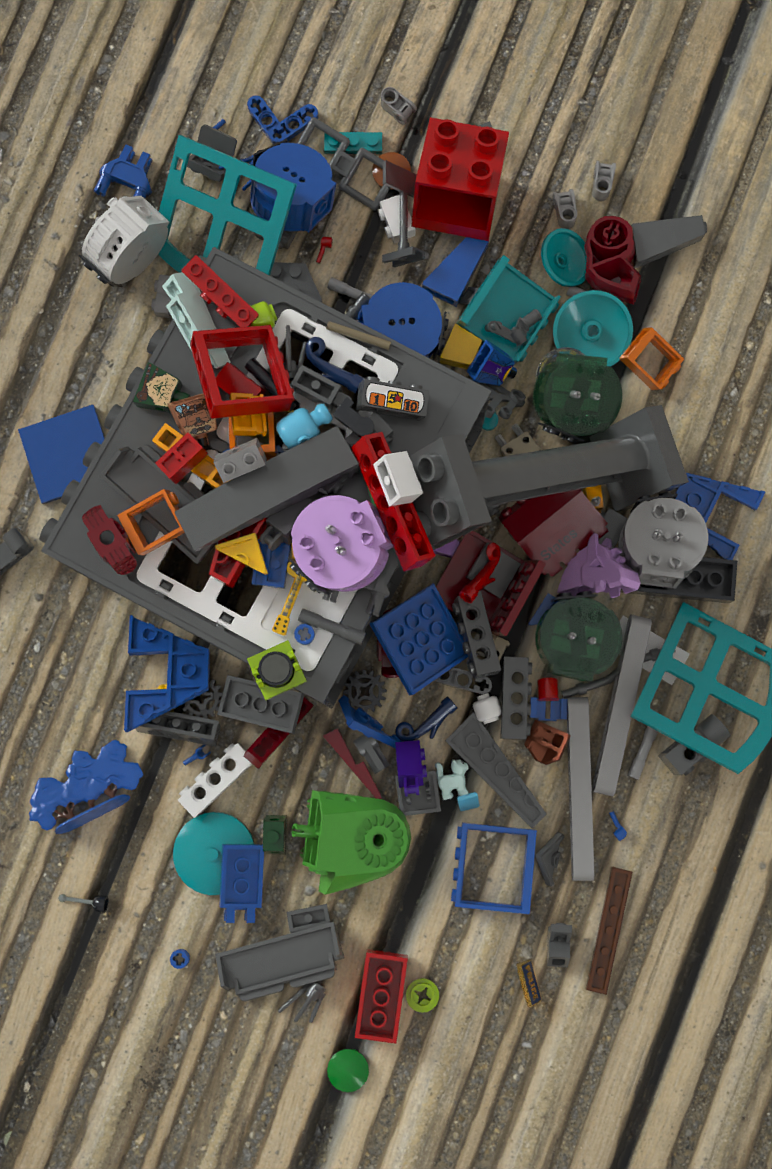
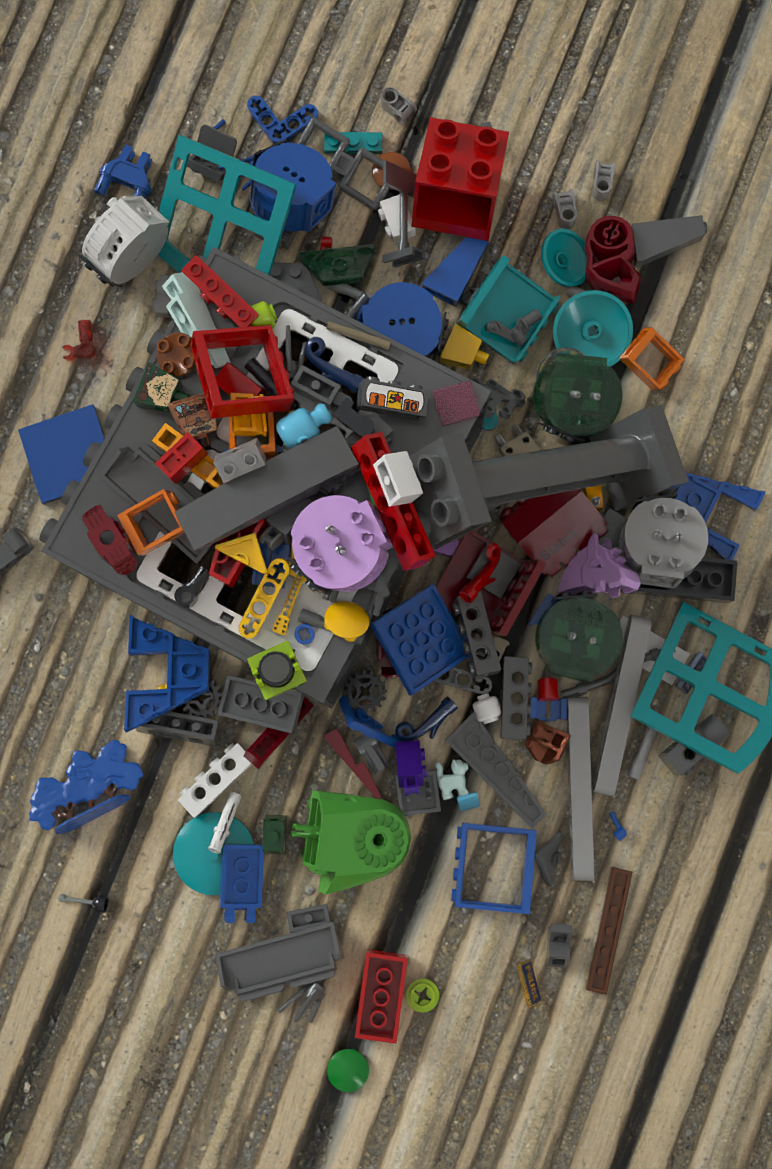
(85, 349): none -> clear red bar
(174, 963): blue bush -> none
(175, 354): none -> dark orange dish
(192, 586): none -> black pin
(199, 754): blue hand -> none
(221, 831): none -> white pin
(267, 599): none -> yellow beam
(338, 264): none -> clear green wing
(346, 620): none -> yellow dish
(456, 403): none -> clear pink piece
(491, 365): blue torso -> none
(696, 663): none -> sand blue slope

